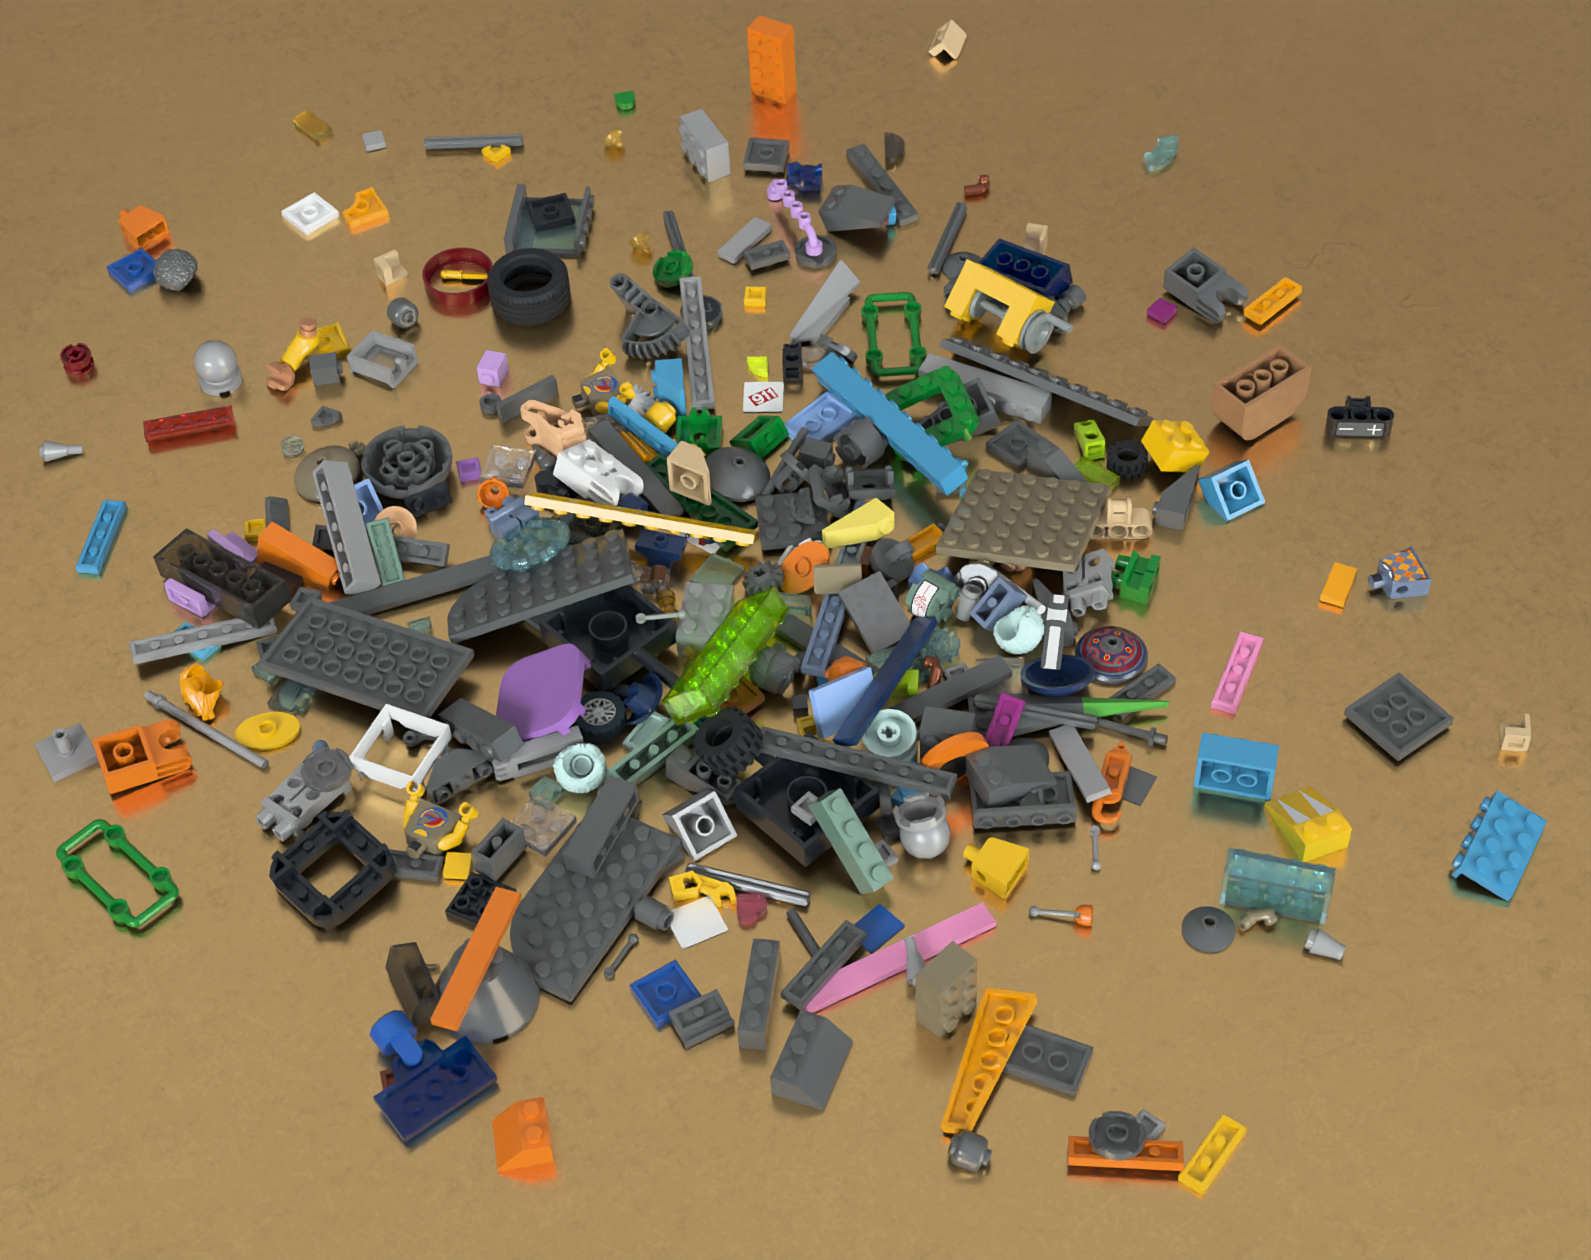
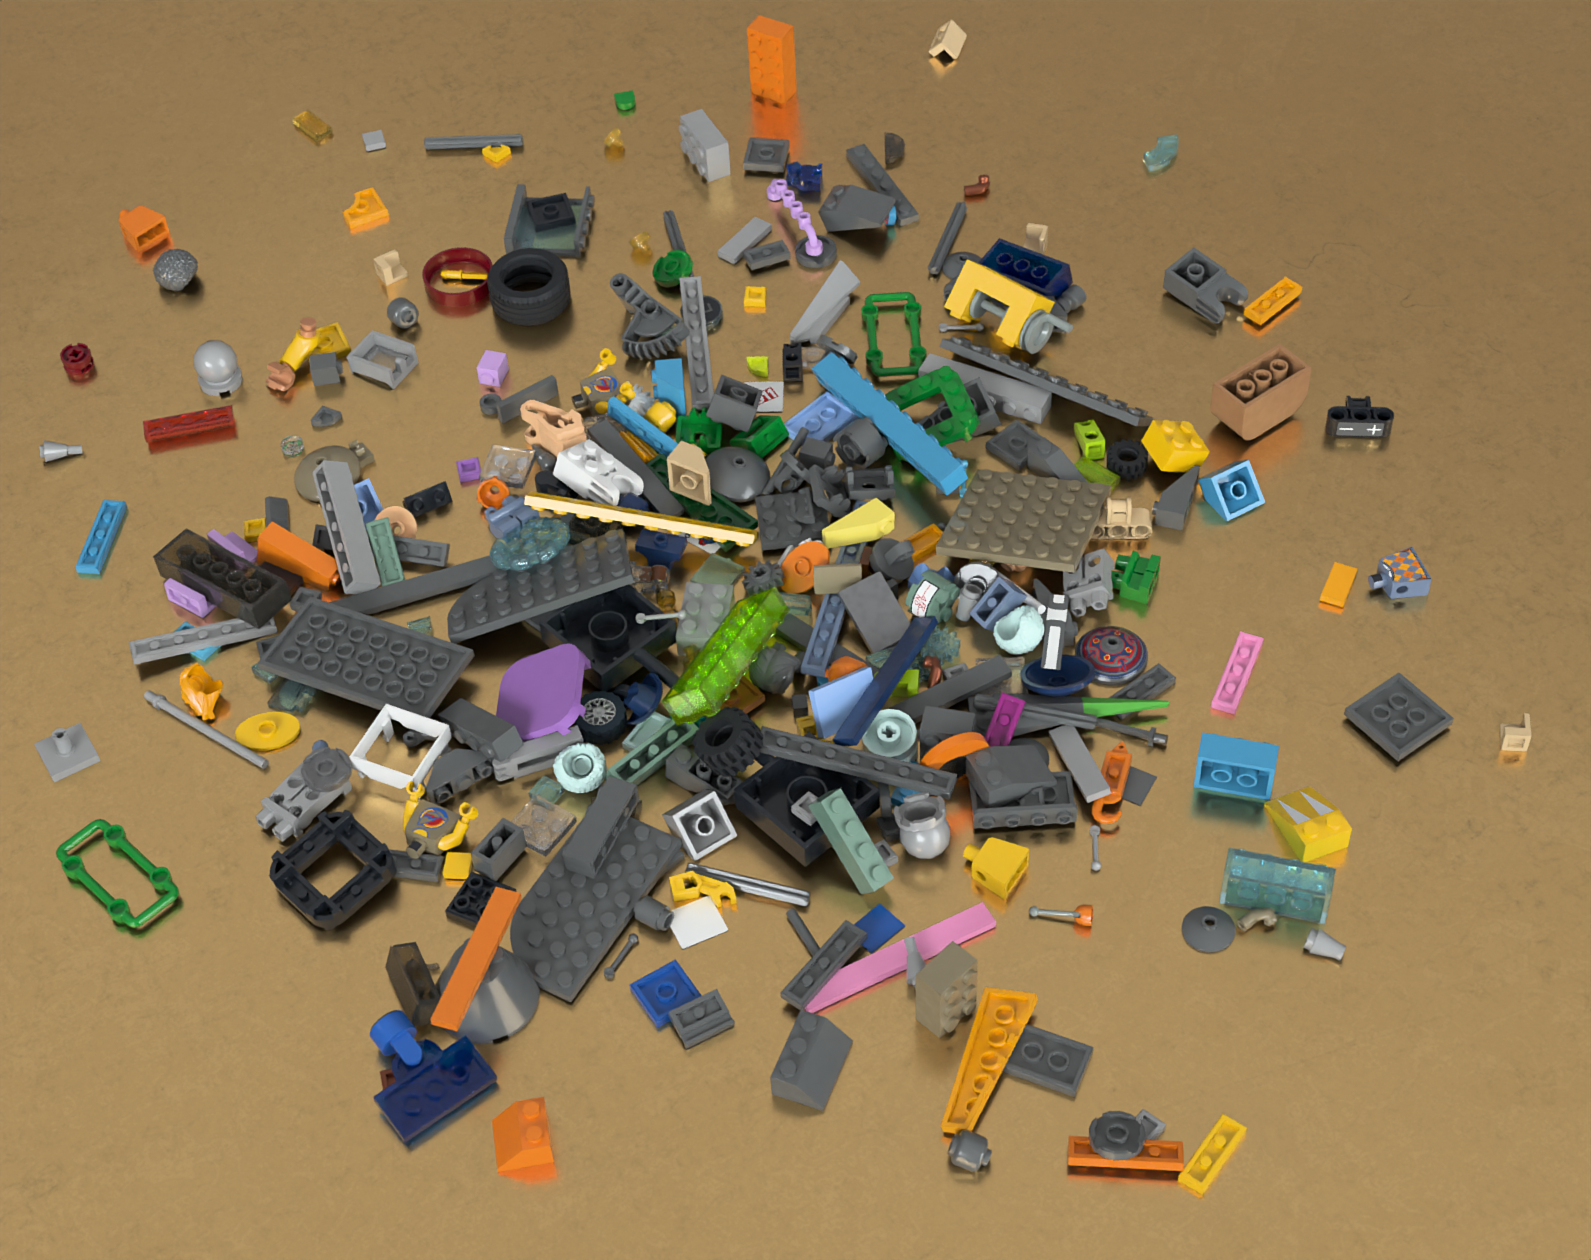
(133, 269): blue tile -> none
(140, 755): orange brick -> none
(310, 213): white tile -> none
(419, 454): dark grey brick -> none
(734, 403): none -> dark grey brick
(750, 906): clear pink tile -> none
(759, 994): dark grey brick -> none
(944, 327): none -> light grey hinge
(1162, 310): magenta tile -> none
(1499, 845): dark azure bracket -> none

